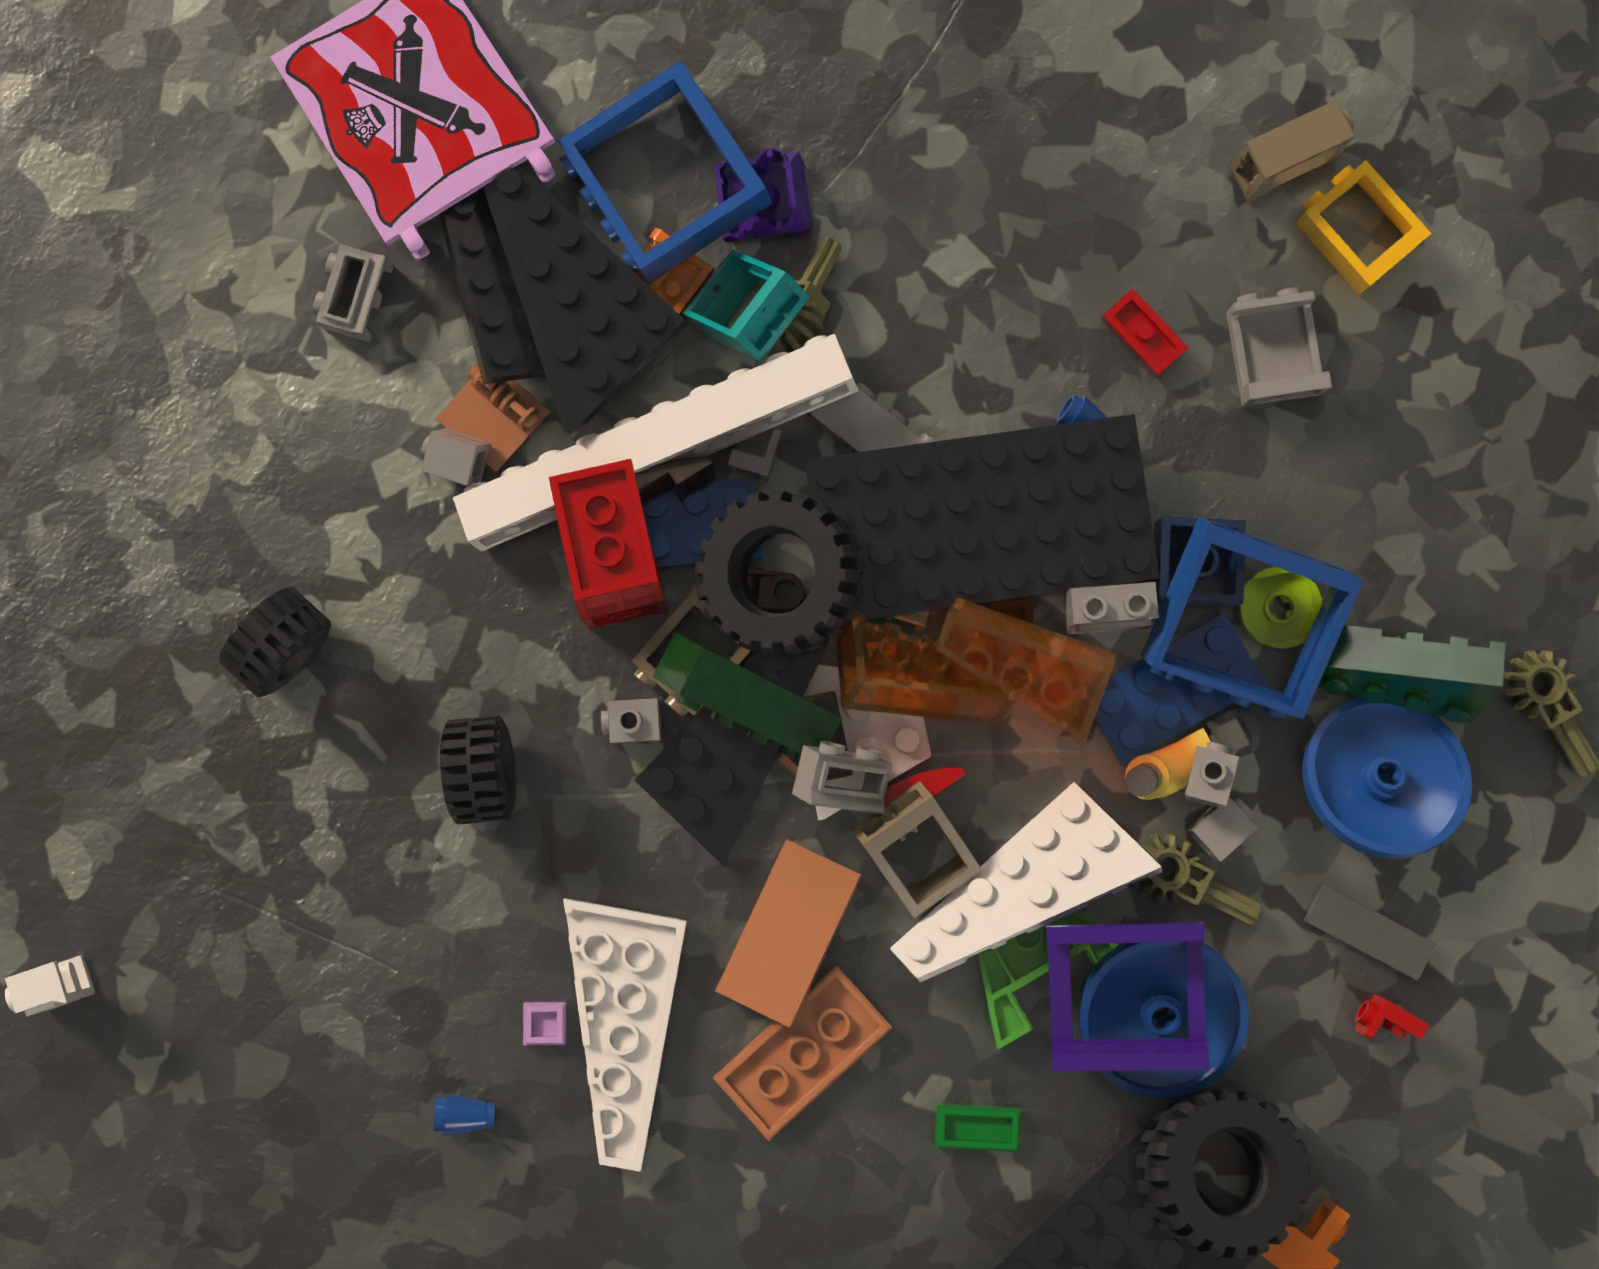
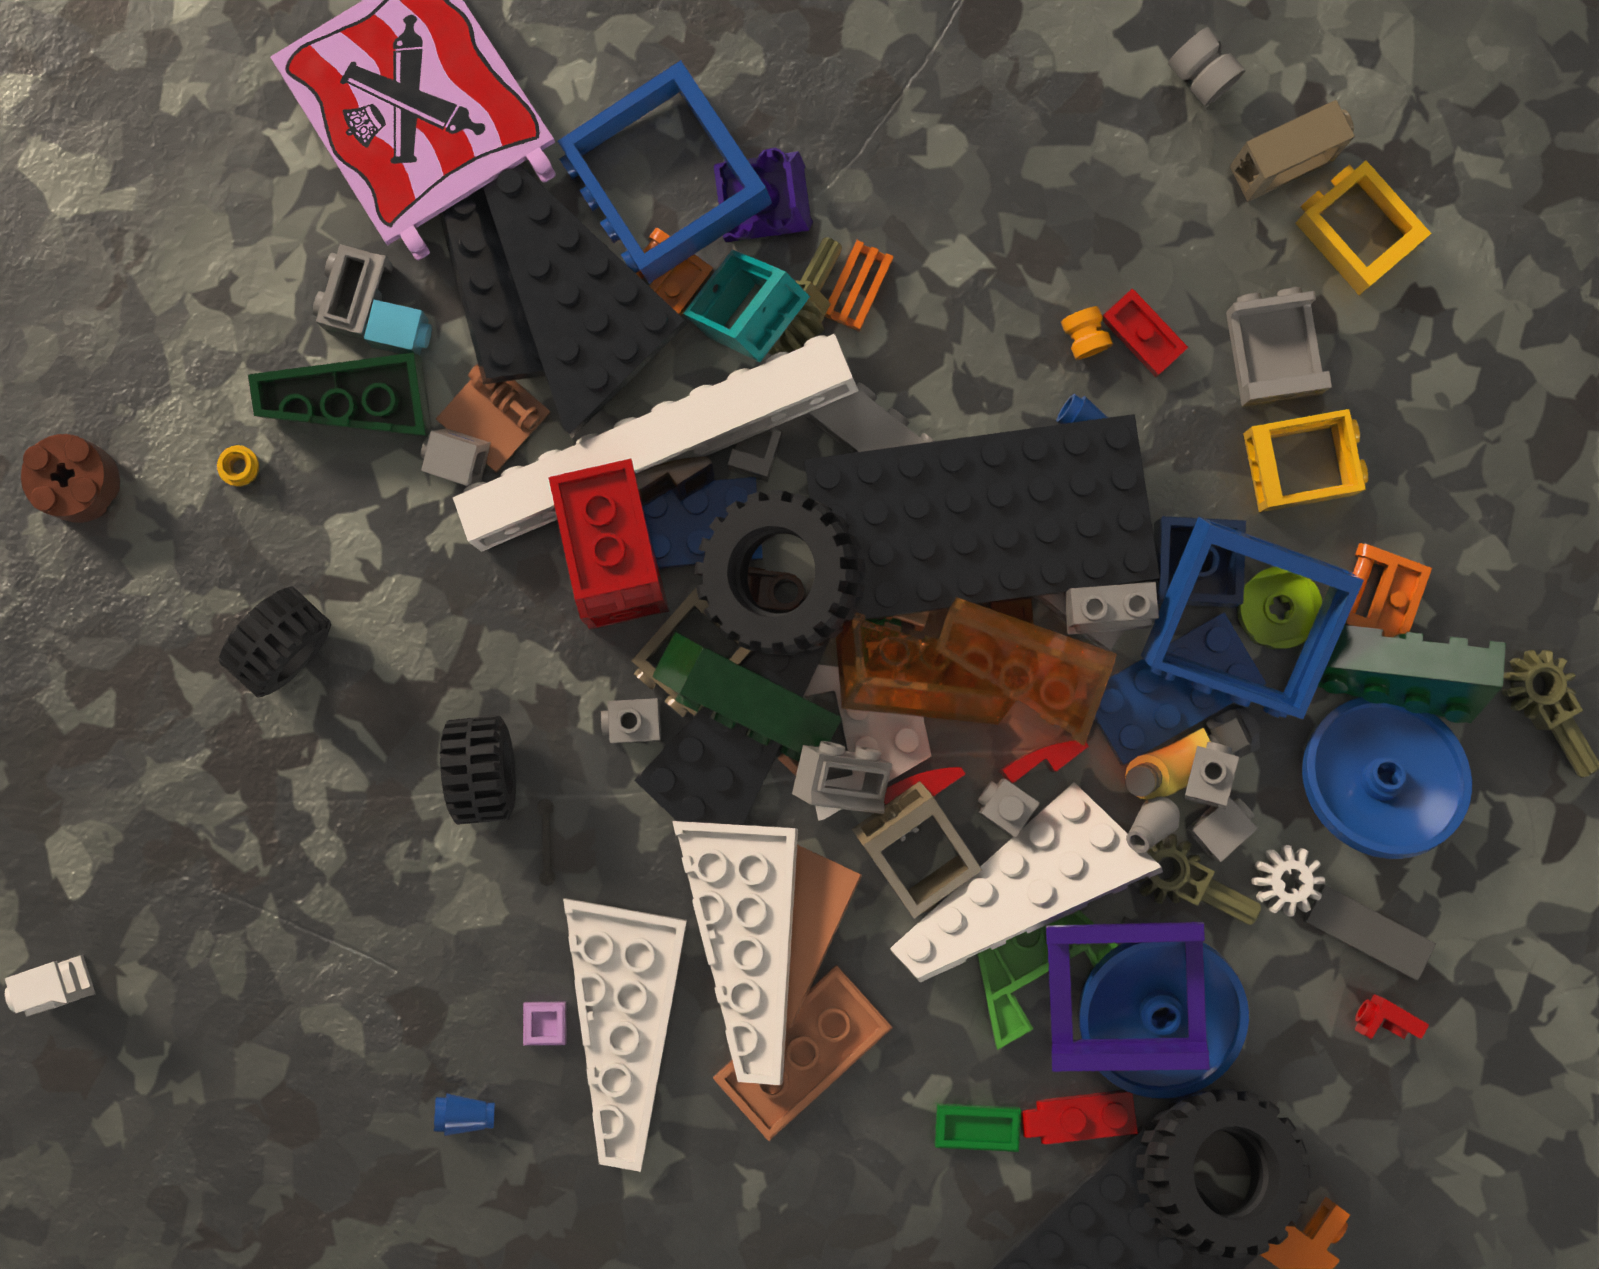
(50, 466): none -> copper brick
(227, 460): none -> yellow plate
(356, 394): none -> dark green wedge
(397, 328): none -> medium azure brick
(745, 918): none -> white wing
(872, 254): none -> orange tile
(1006, 806): none -> light grey brick
(1053, 756): none -> red slope
(1081, 1117): none -> red hinge
(1085, 330): none -> light orange wheel
(1154, 822): none -> light grey cone
(1206, 66): none -> light grey wheel
(1264, 468): none -> yellow window
(1275, 887): none -> white gear
(1396, 594): none -> orange plate

